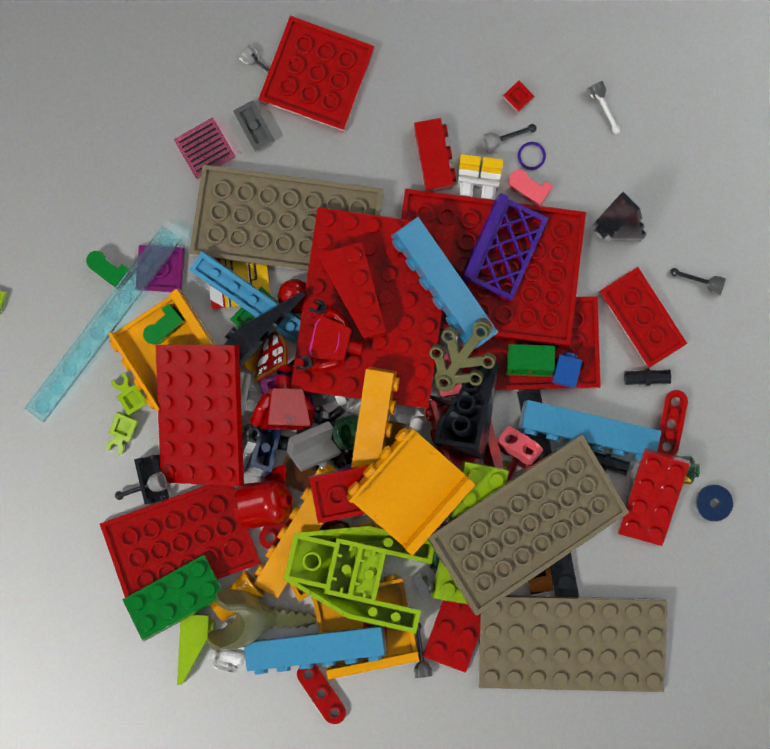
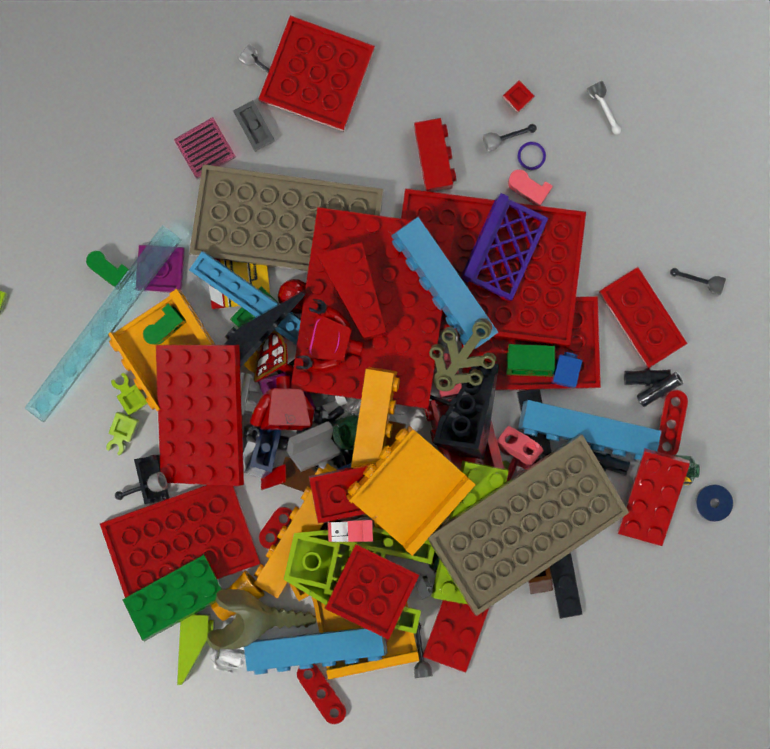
(263, 503): red cylinder -> none
(350, 531): none -> coral leg
(371, 591): none -> red plate
(489, 176): white hips -> none
(573, 644): dark tan plate -> none
(621, 221): black wedge -> none
(671, 381): none -> black pin

